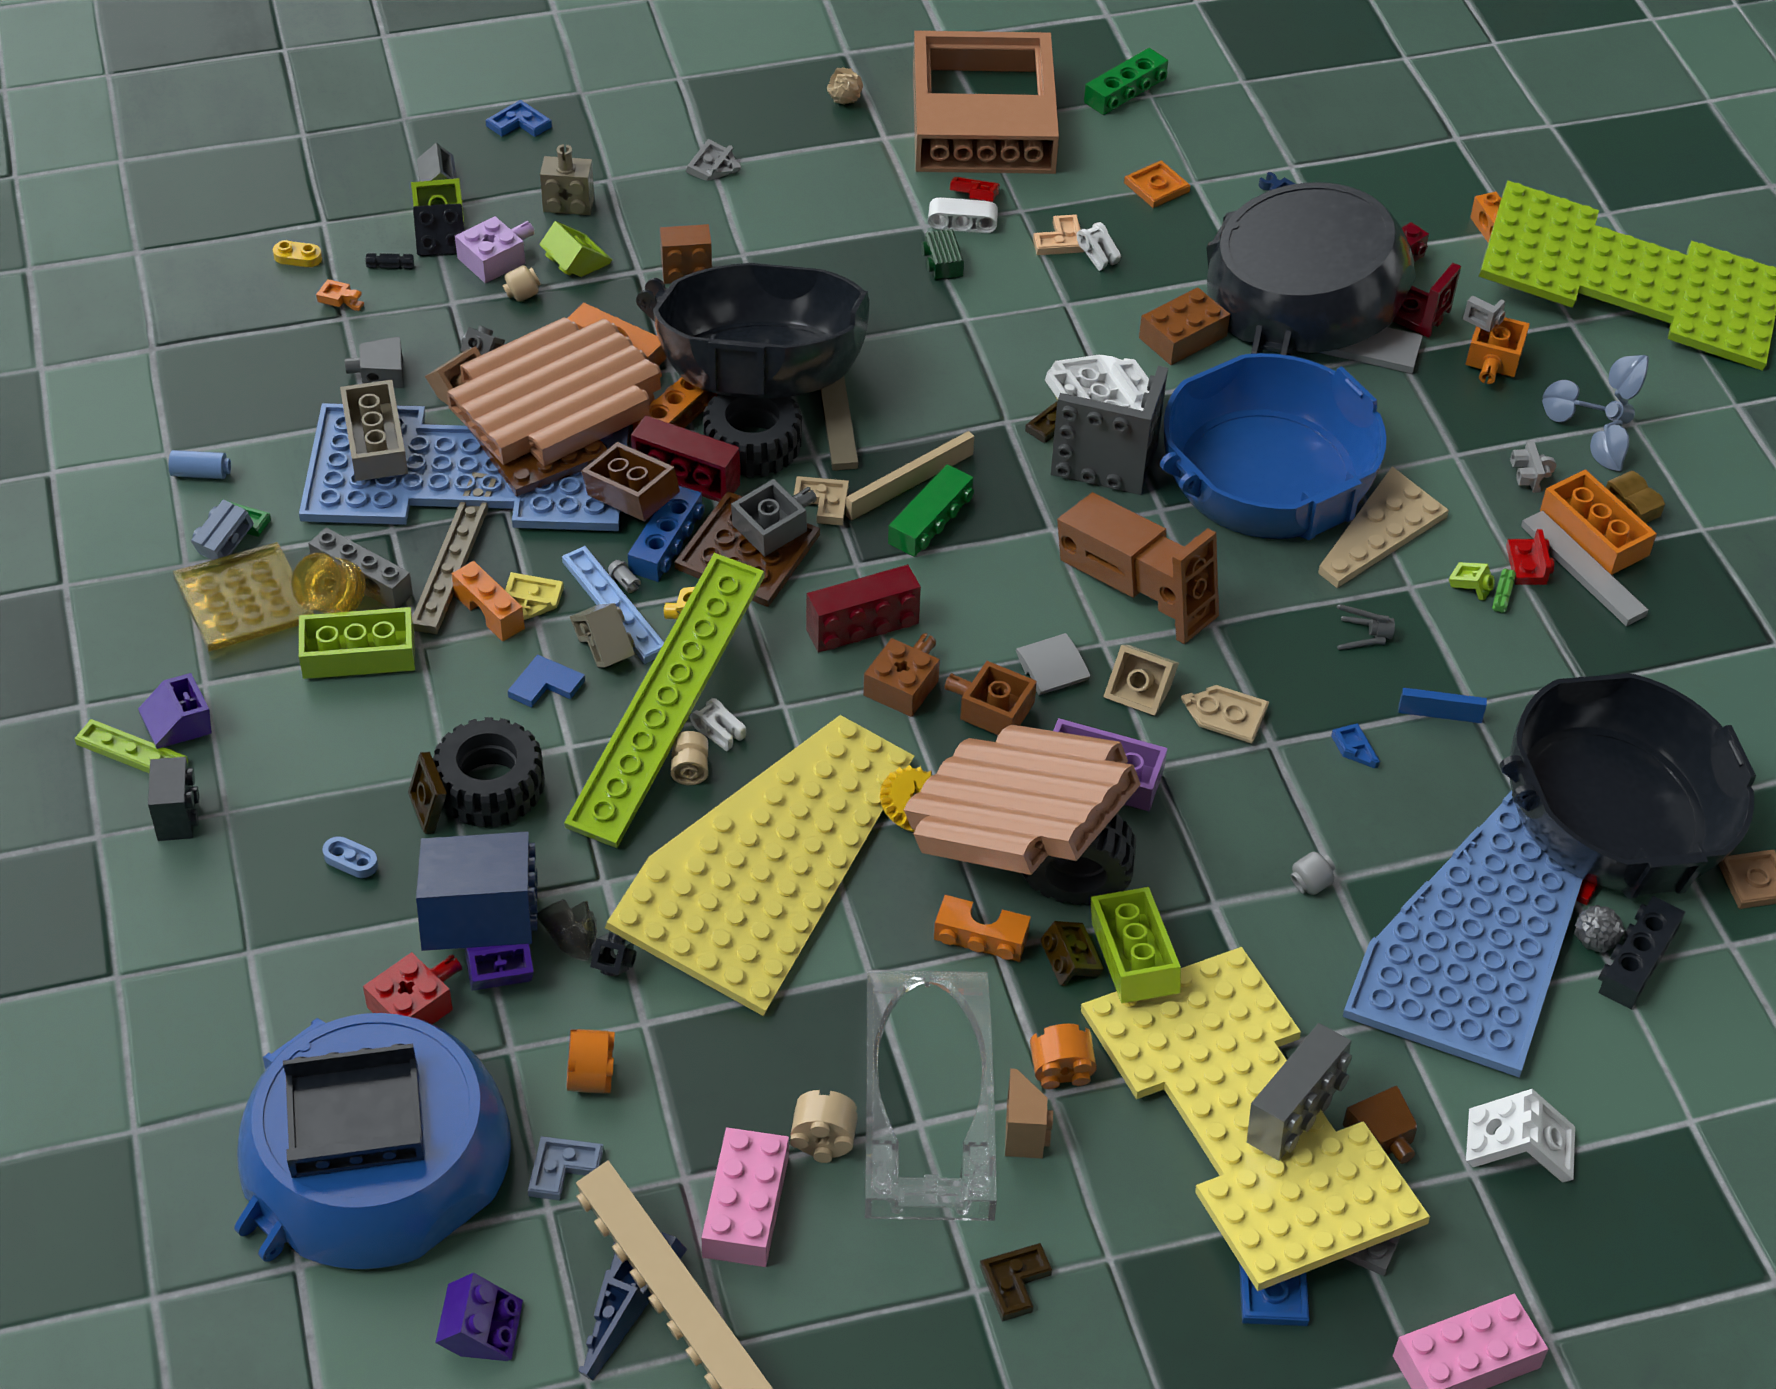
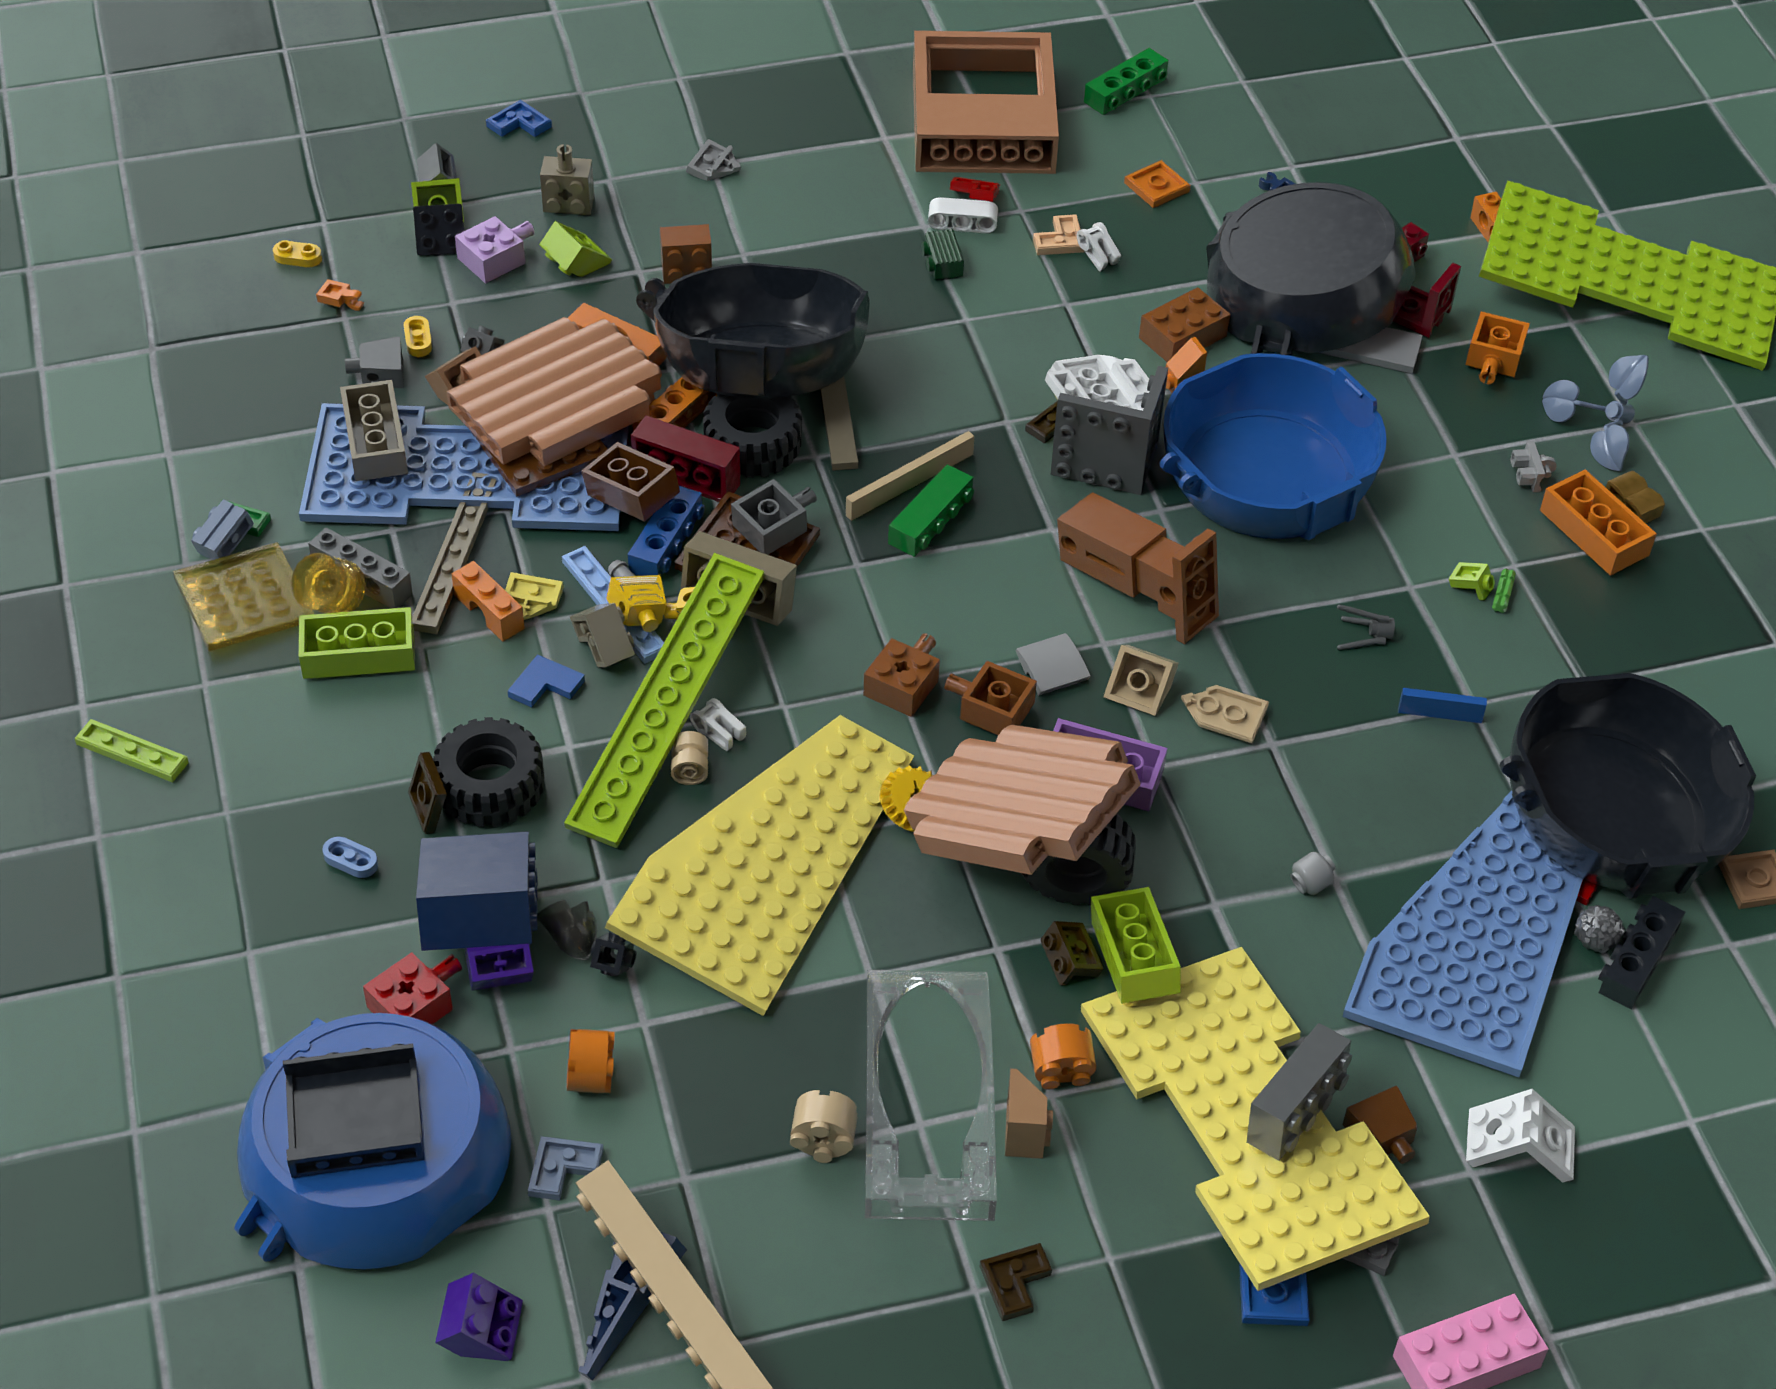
(172, 798): black brick -> none
(176, 712): dark purple slope -> none
(199, 464): medium blue brick -> none
(389, 260): black axle -> none
(417, 336): none -> yellow plate
(521, 283): tan head -> none
(639, 599): none -> yellow torso
(745, 1197): bright pink brick -> none
(775, 594): none -> dark tan brick
(830, 496): tan plate -> none
(845, 86): tan piece -> none
(863, 608): dark red brick -> none
(1002, 938): orange arch -> none
(1186, 363): none -> orange slope
(1354, 745): blue tile -> none
(1385, 523): tan wing -> none
(1484, 314): light grey bracket -> none
(1530, 559): red bracket -> none
(1586, 569): light grey tile -> none

